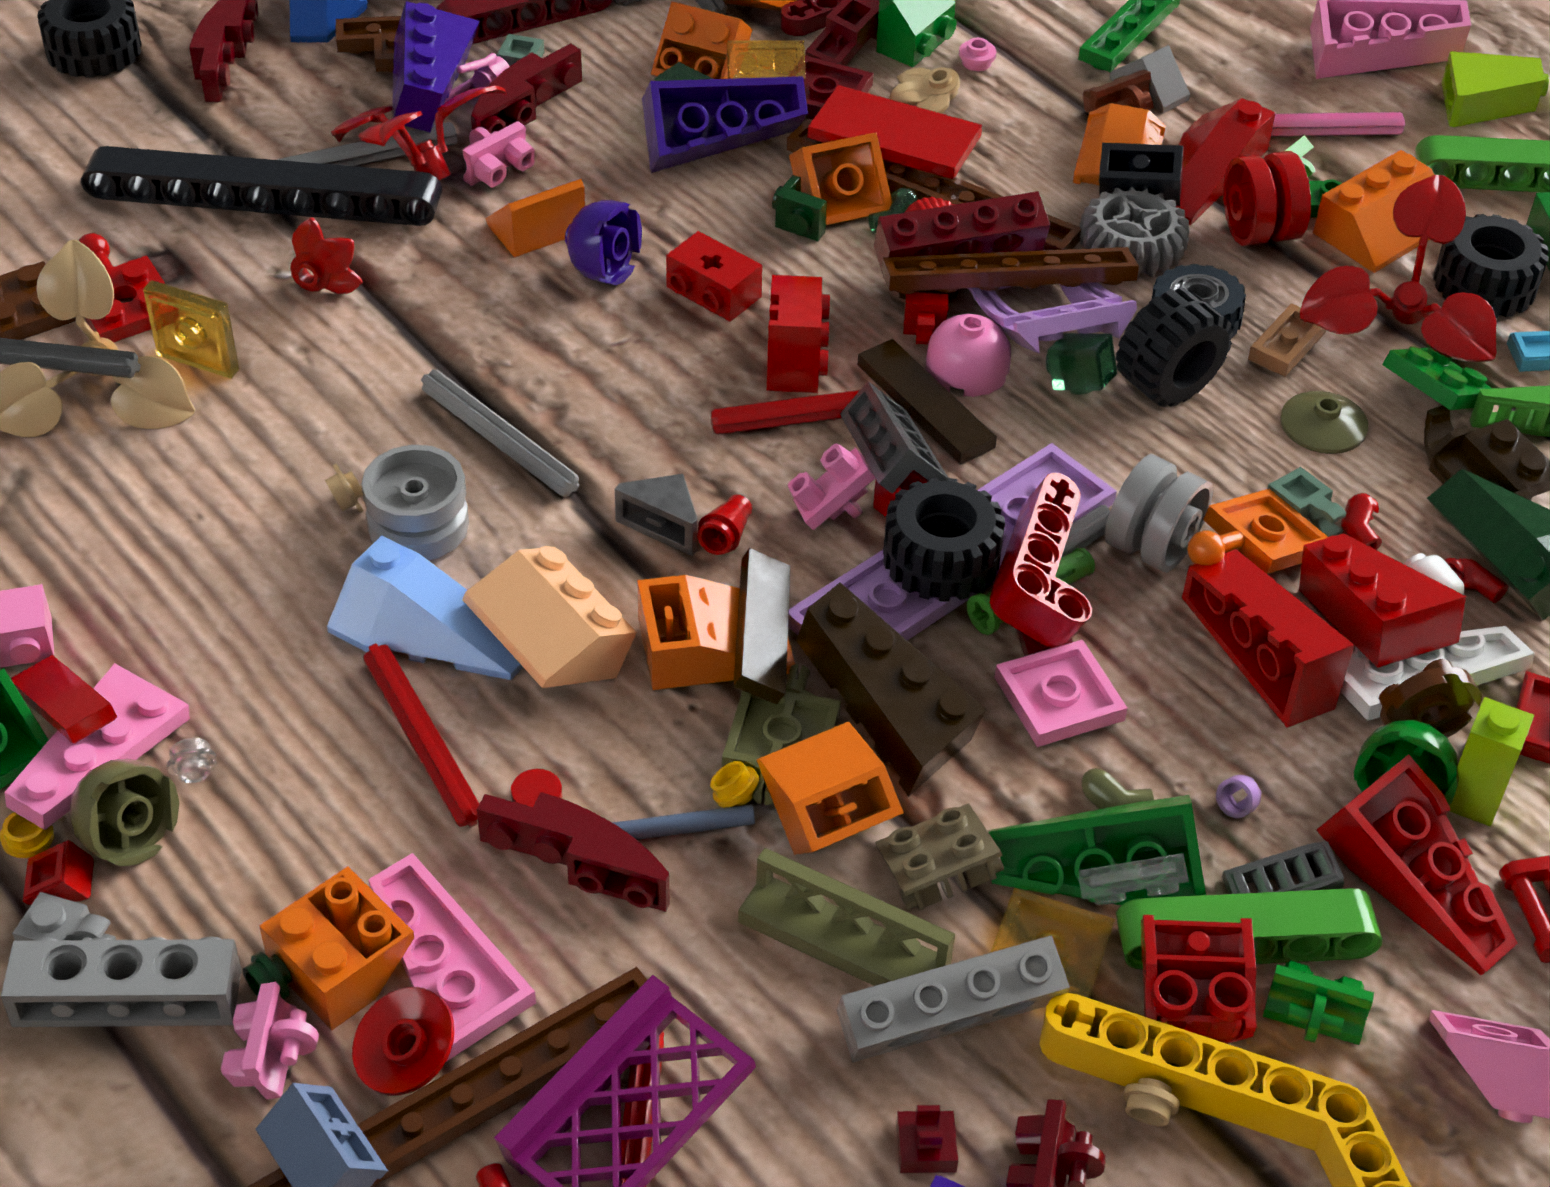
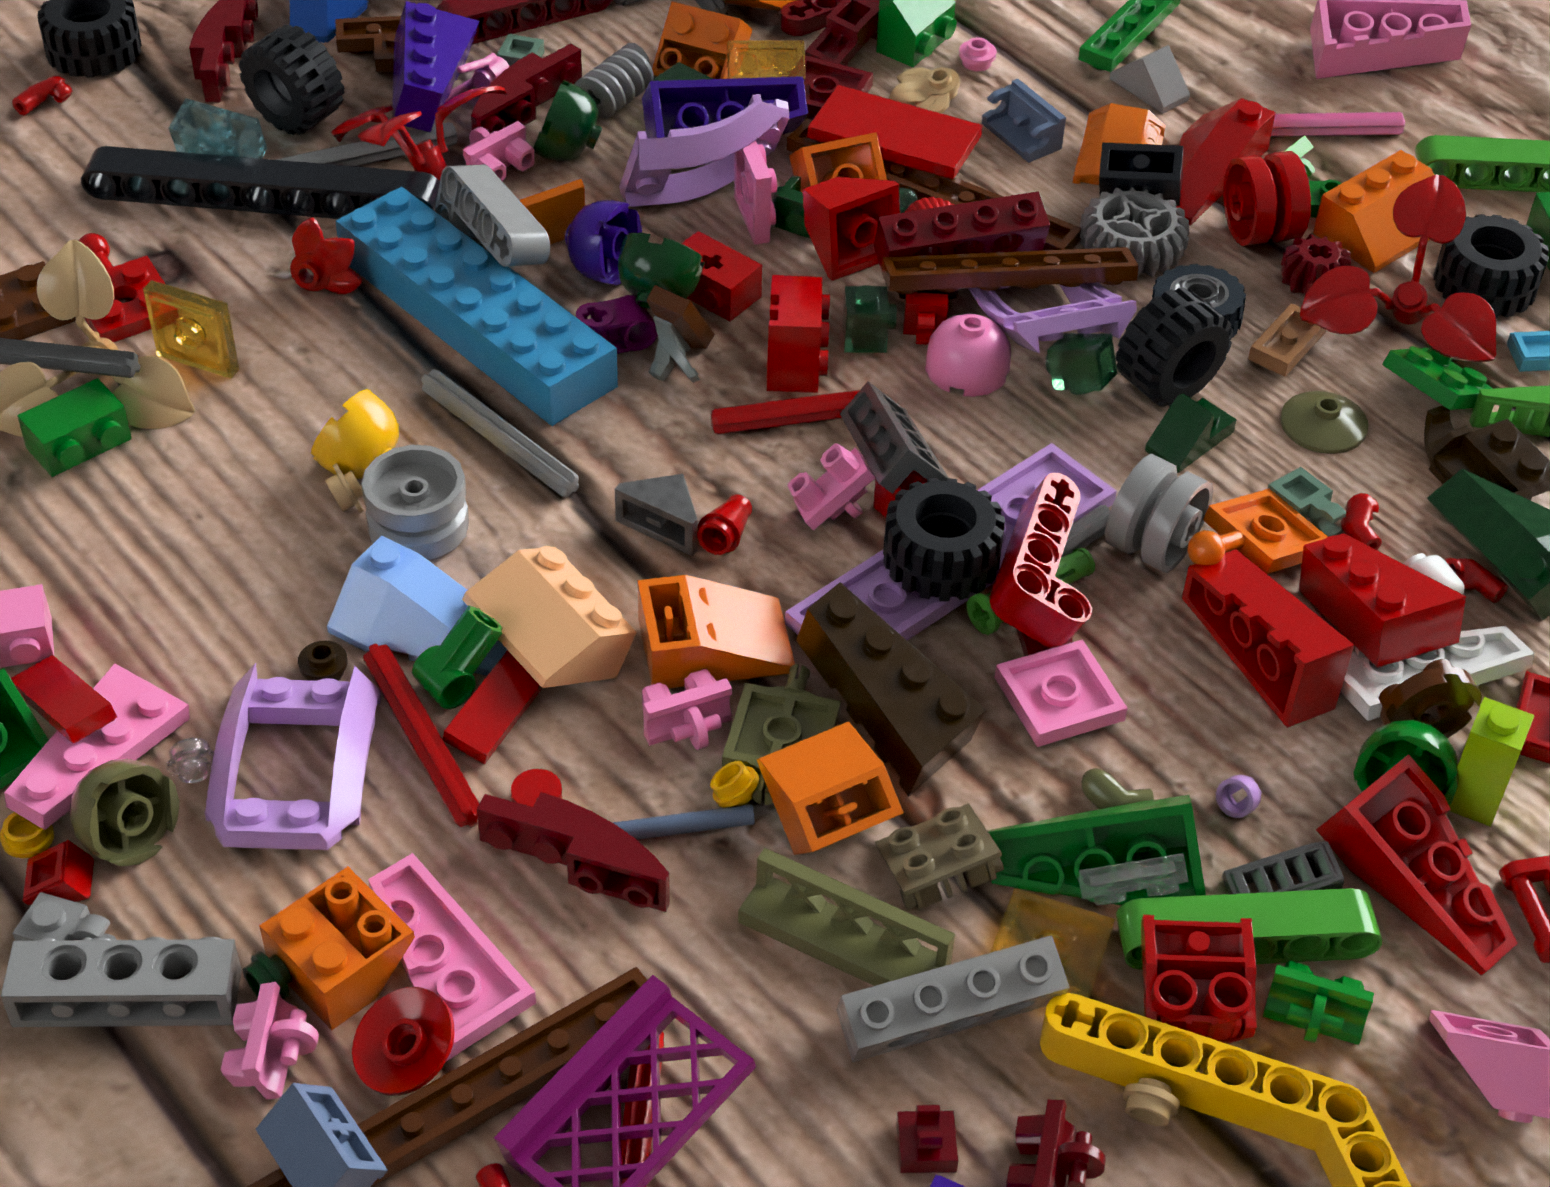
(41, 91): none -> red arm
(74, 427): none -> green brick
(216, 131): none -> clear light blue brick
(291, 79): none -> black tyre
(296, 702): none -> lavender wedge
(323, 661): none -> dark brown plate
(357, 436): none -> yellow cylinder
(449, 667): none -> green piece
(480, 306): none -> dark azure brick
(487, 209): none -> light grey beam
(492, 709): none -> red tile
(568, 125): none -> dark green cylinder
(618, 79): none -> light grey piece
(620, 323): none -> magenta piece
(650, 162): none -> lavender wedge
(664, 265): none -> dark green cylinder
(678, 331): none -> piece
(686, 713): none -> bright pink hips
(753, 191): none -> bright pink plate
(762, 627): tile -> none
(844, 220): none -> red slope
(867, 319): none -> clear green brick
(927, 401): dark brown tile -> none
(1025, 121): none -> sand blue hinge
(1125, 90): copper hips -> none
(1189, 431): none -> dark green slope
(1309, 260): none -> dark red gear
(1491, 86): lime slope -> none

